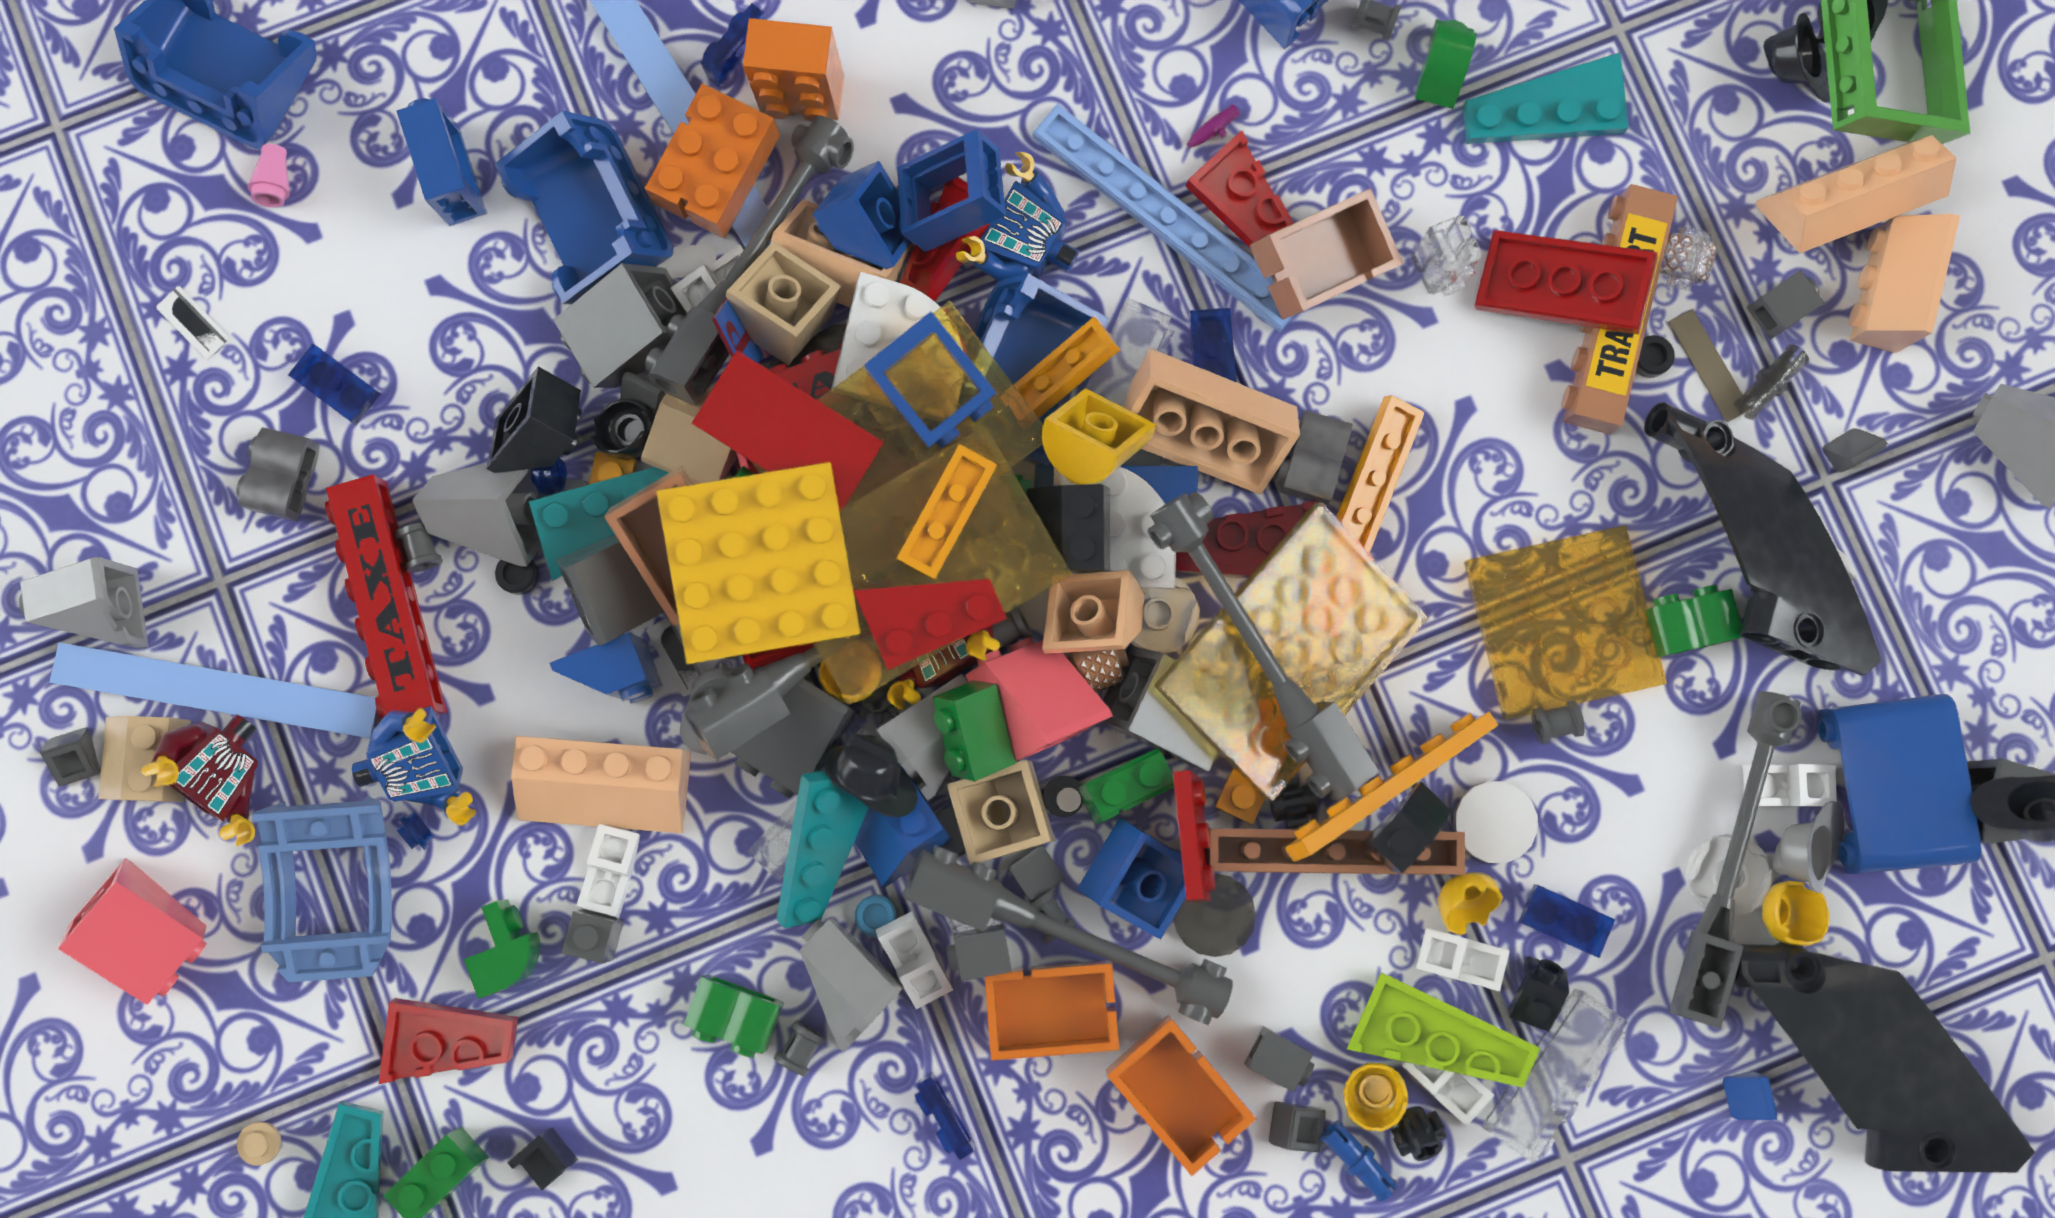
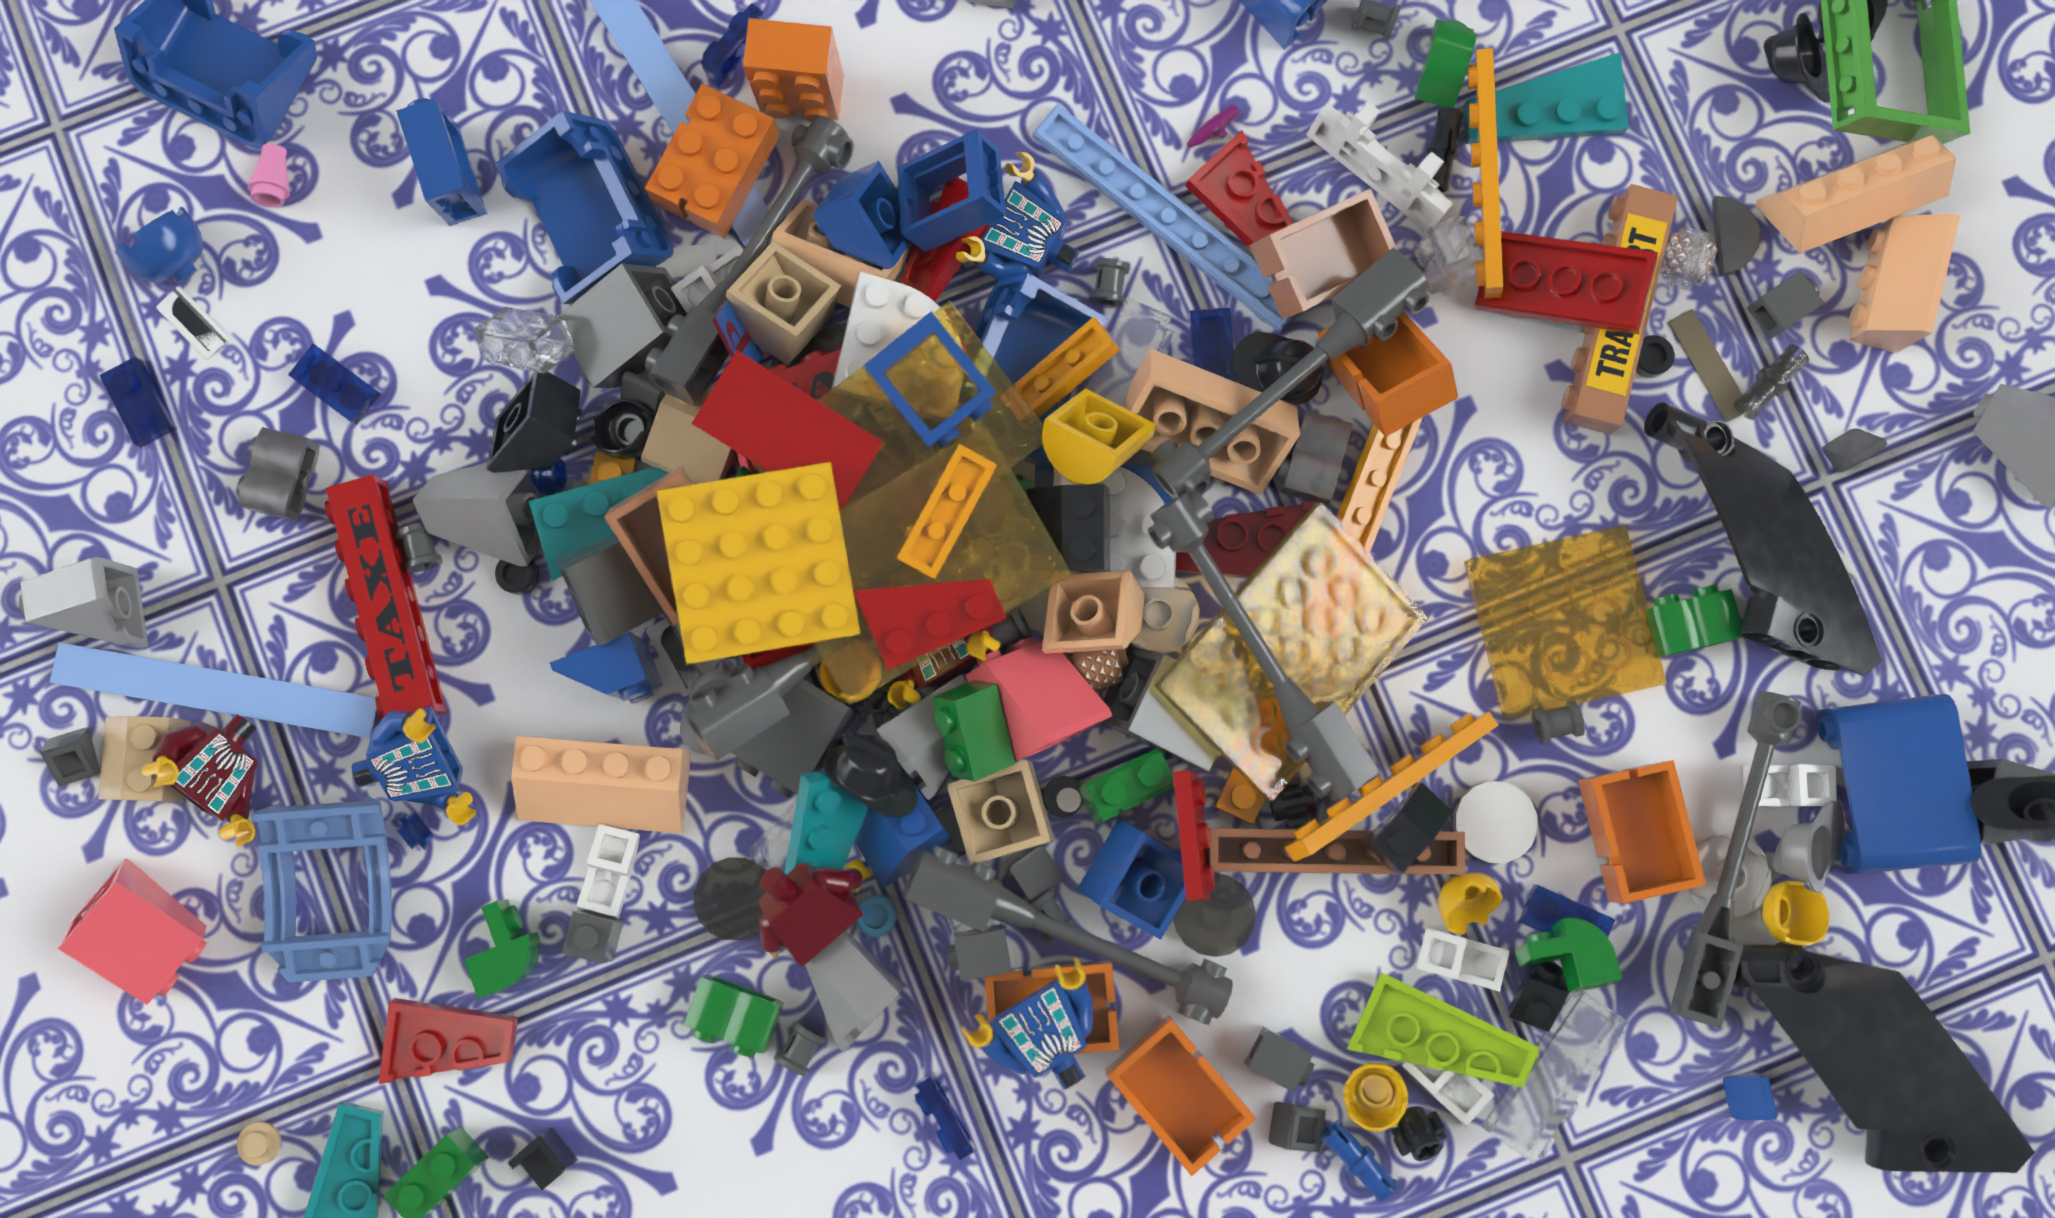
(138, 402): none -> clear blue plate
(164, 248): none -> blue cylinder
(524, 339): none -> clear brick
(729, 898): none -> clear smoke tile
(808, 907): none -> dark red torso
(914, 960): white slope -> none
(1041, 1029): none -> torso
(1109, 283): none -> dark grey bush
(1266, 357): none -> black piece
(1361, 312): none -> dark grey bar
(1396, 377): none -> orange piece
(1401, 184): none -> white hinge
(1445, 143): none -> black pin
(1485, 156): none -> light orange plate
(1582, 949): none -> green brick
(1642, 831): none -> orange piece
(1735, 234): none -> dark grey tile

